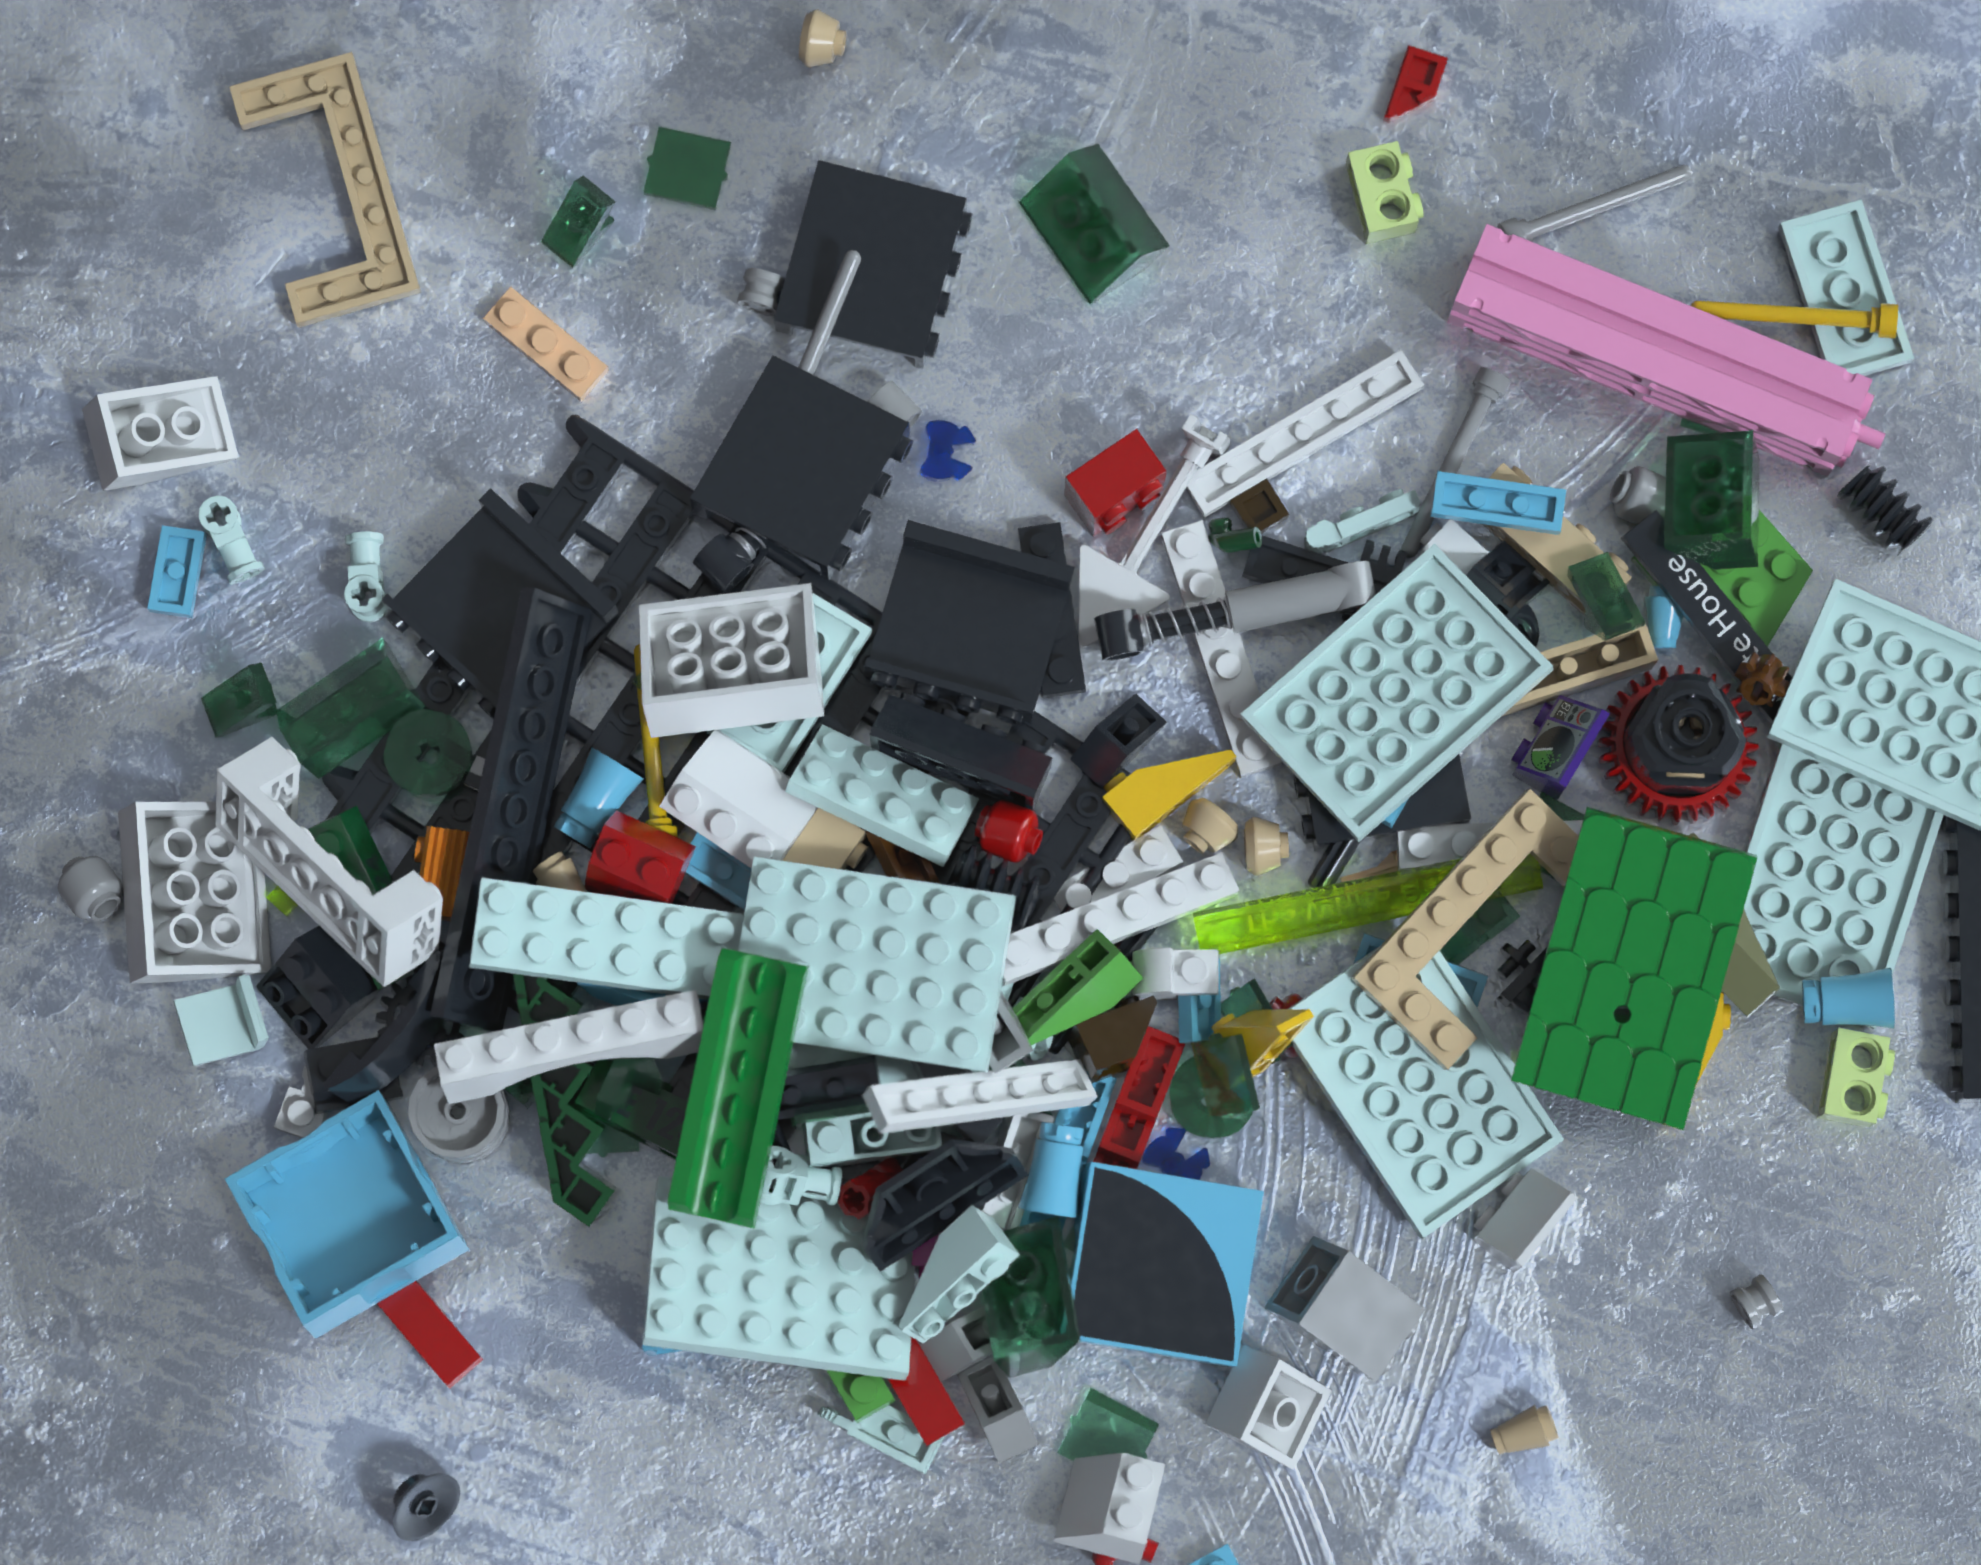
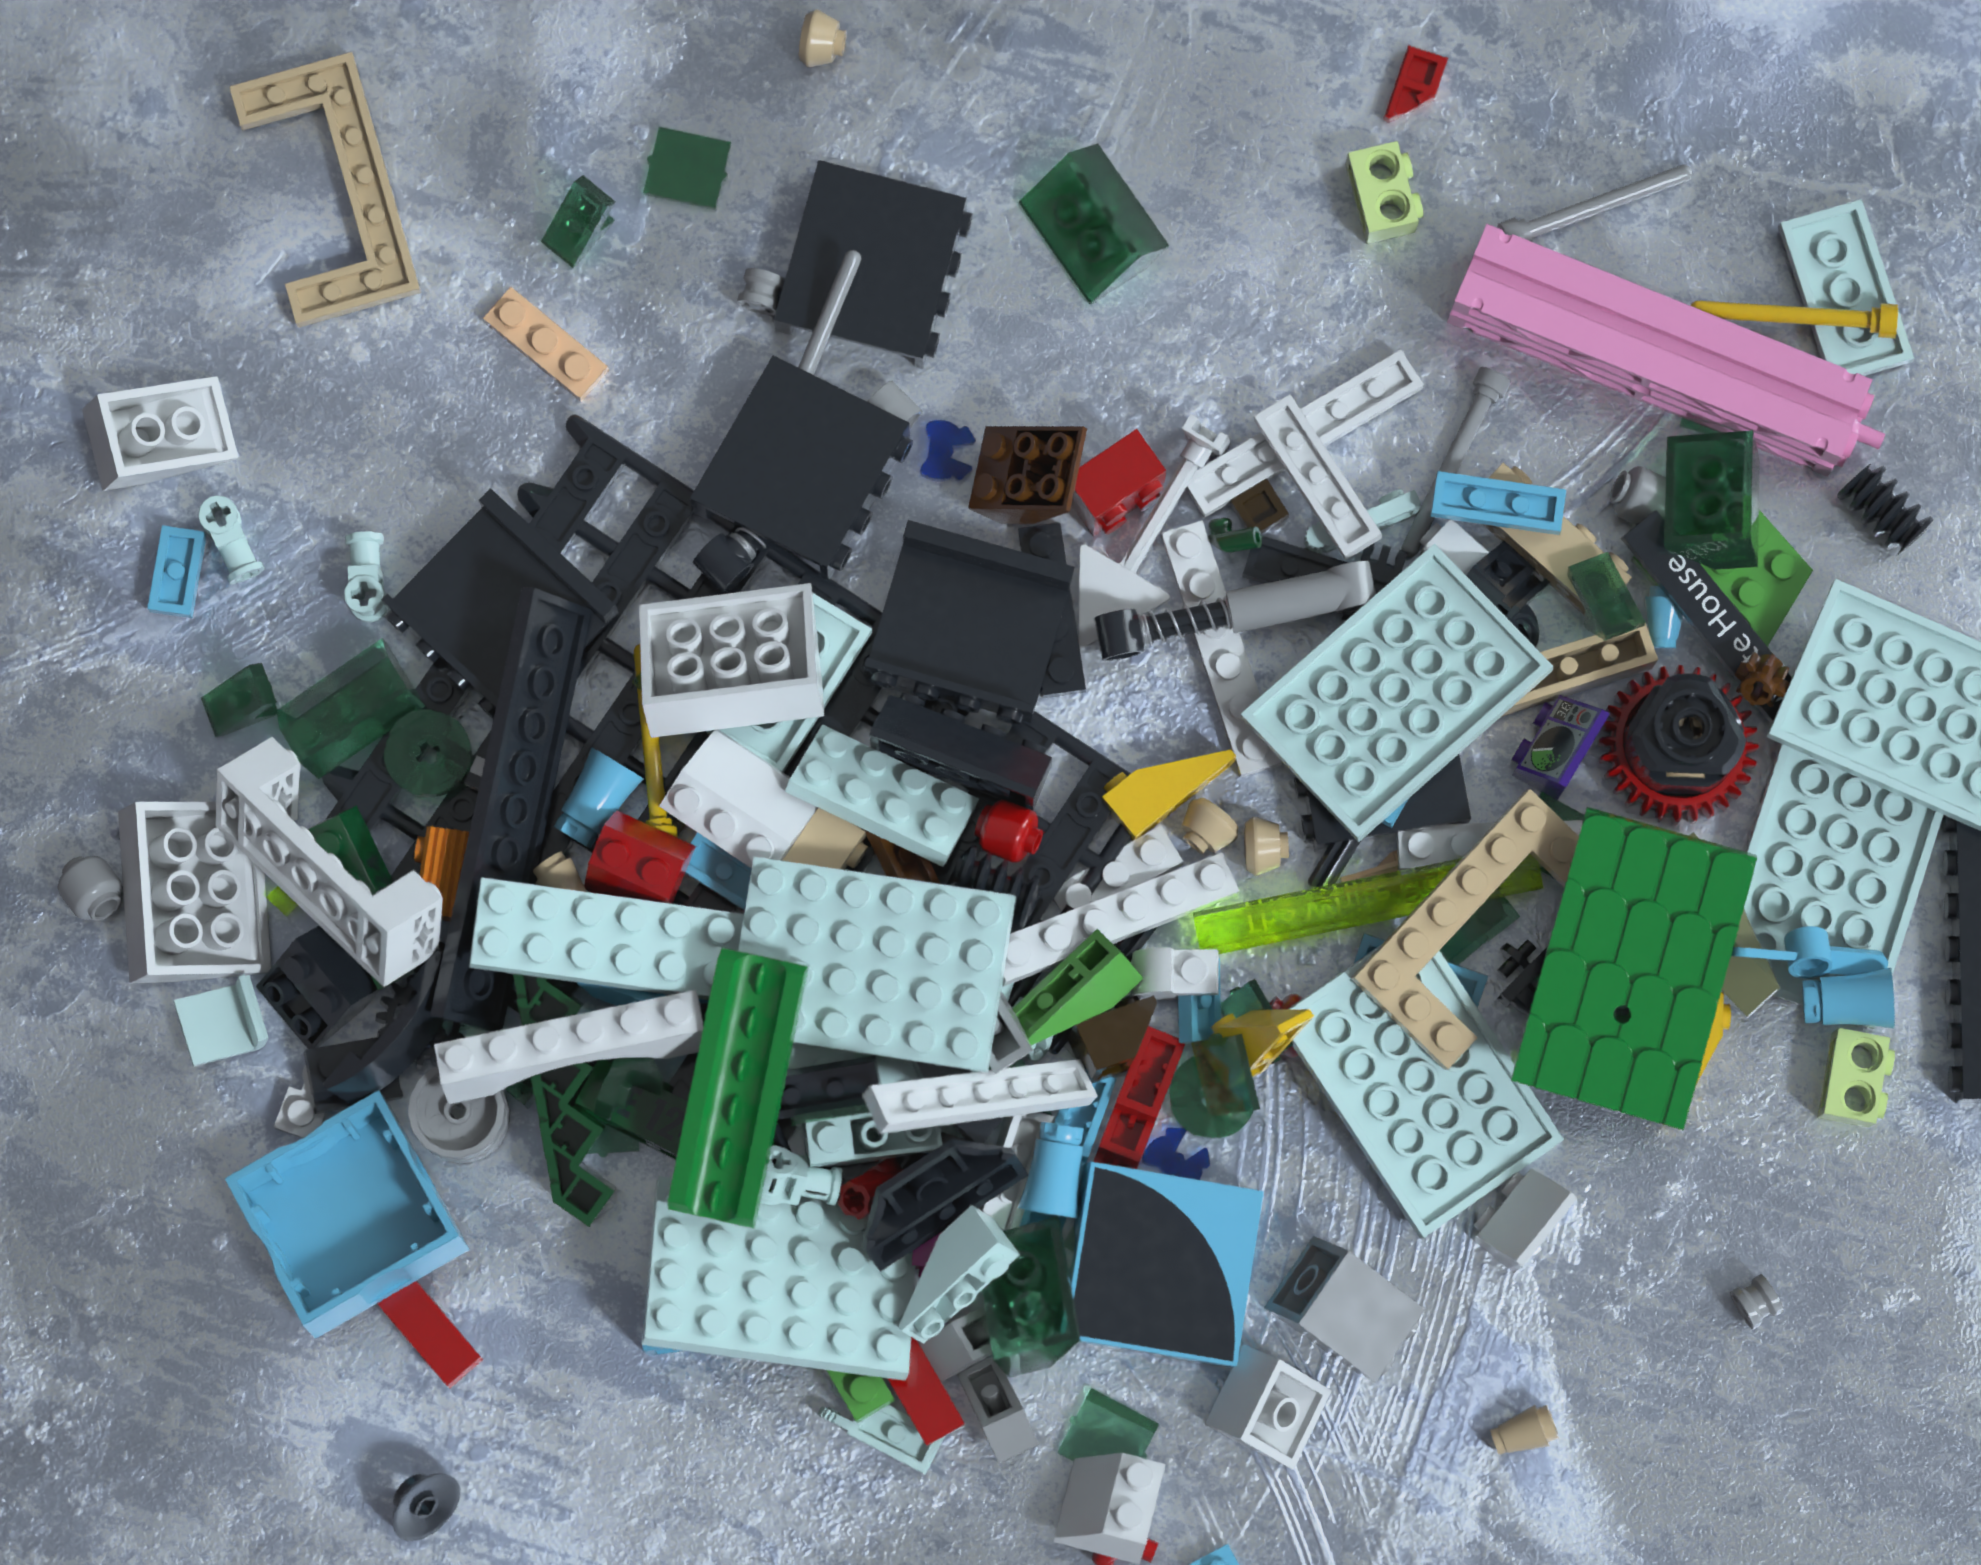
(1027, 472): none -> reddish brown slope
(1117, 740): black slope -> none
(1317, 477): none -> white plate
(1811, 956): none -> medium azure piece

